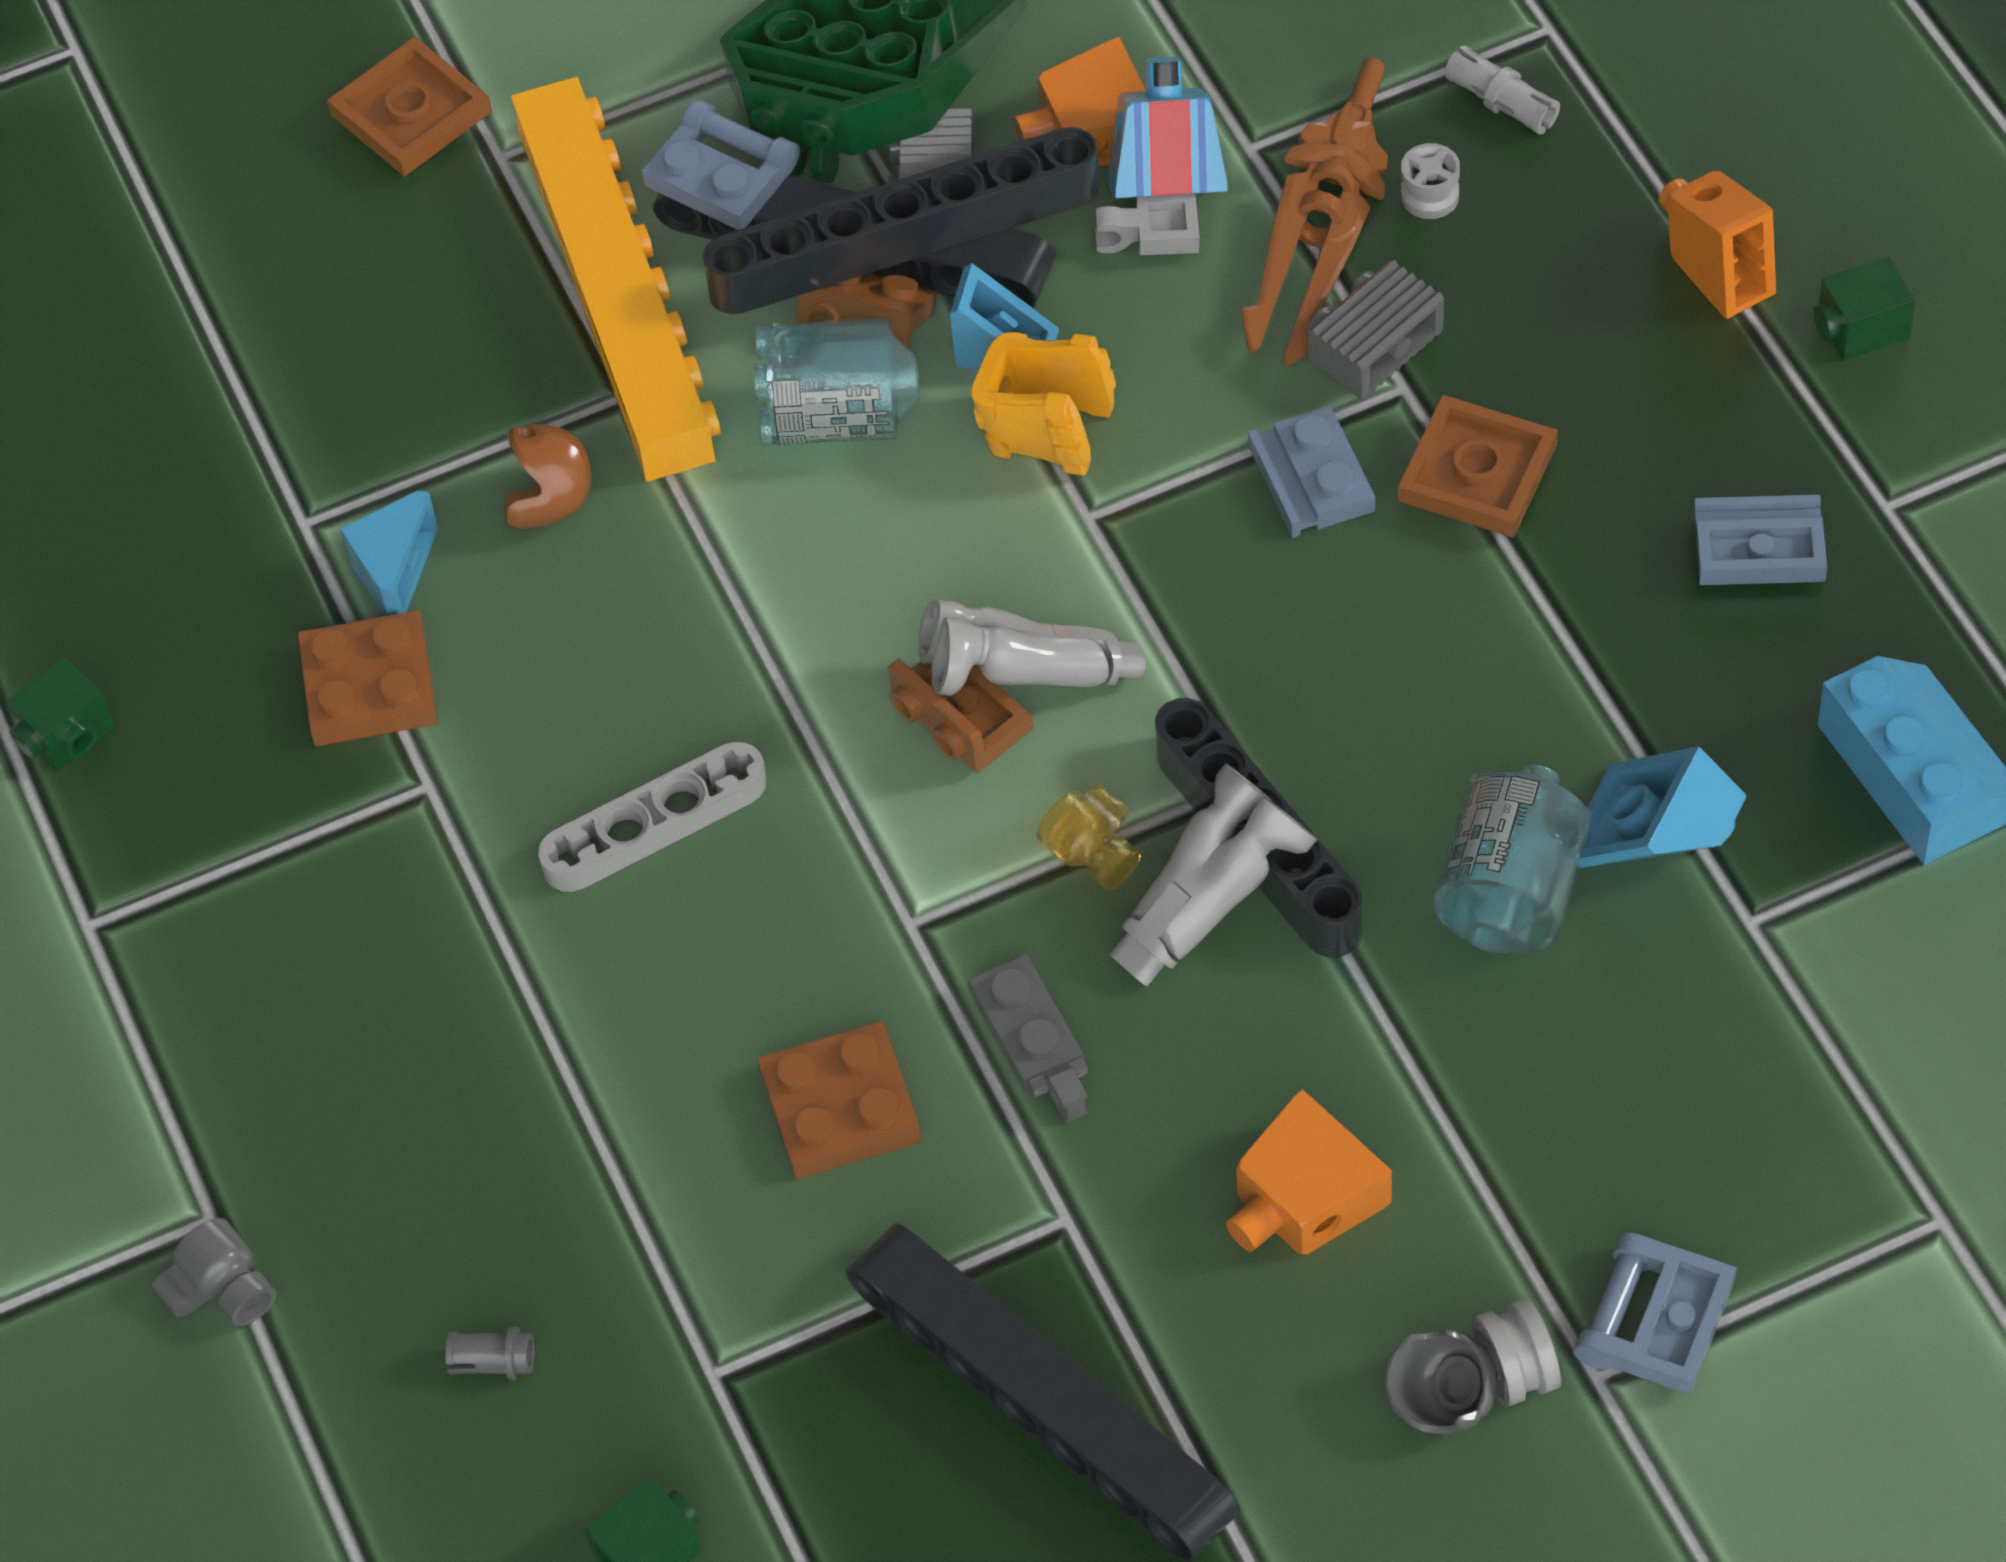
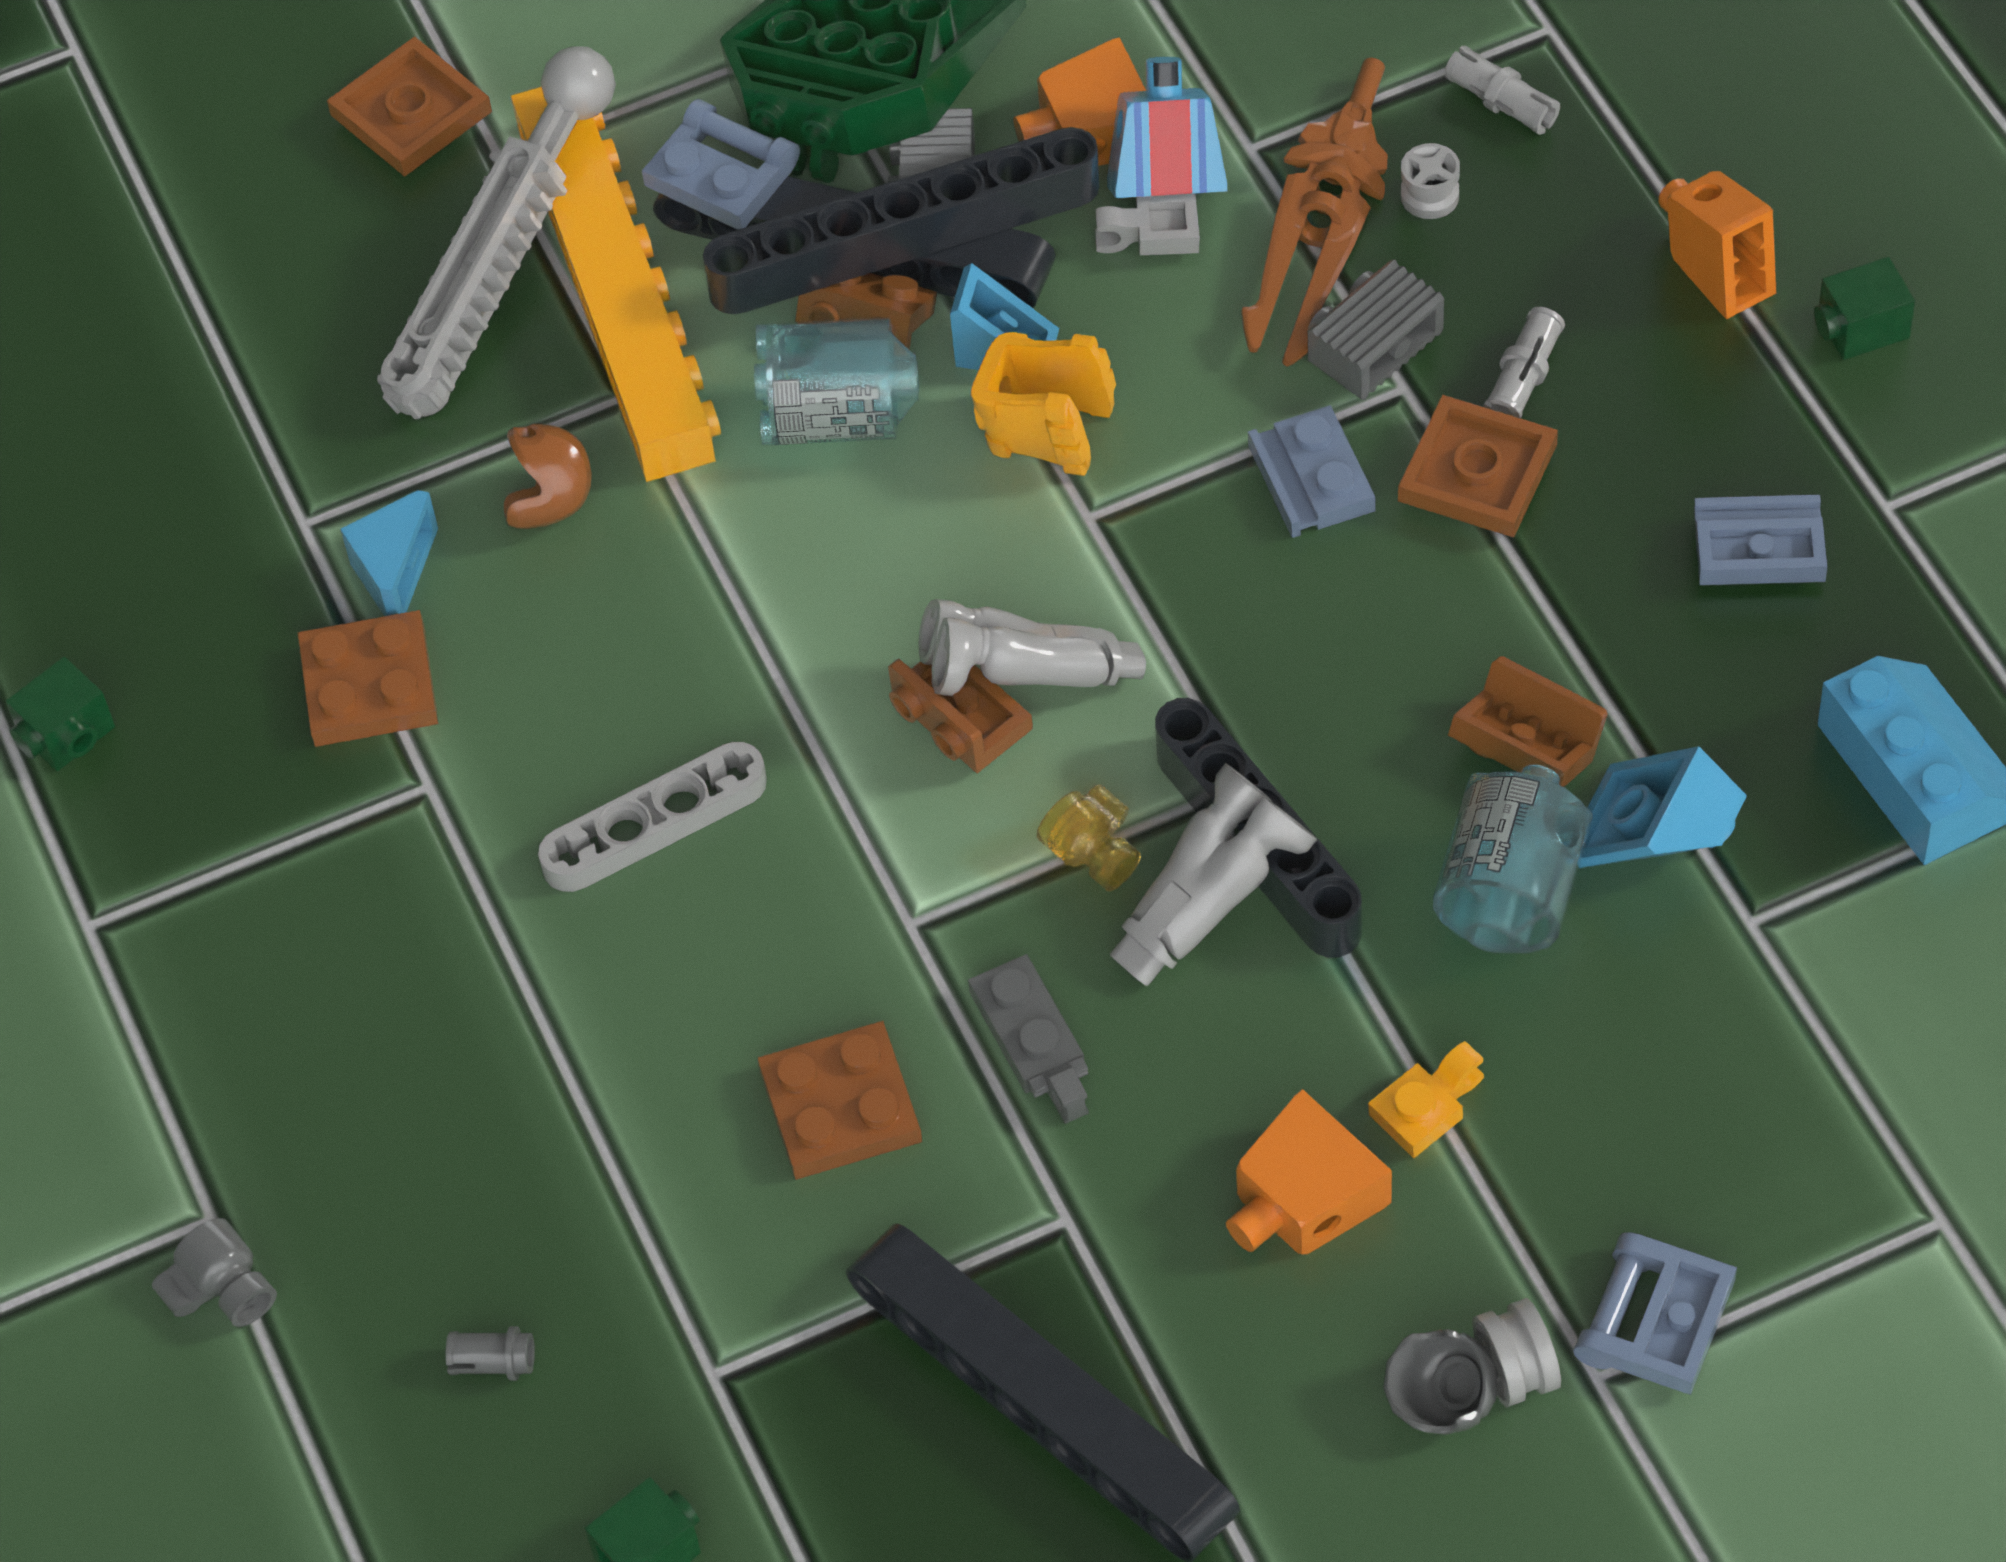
(492, 239): none -> light grey gear
(1425, 1106): none -> light orange plate
(1525, 362): none -> light grey pin
(1530, 722): none -> dark orange bracket

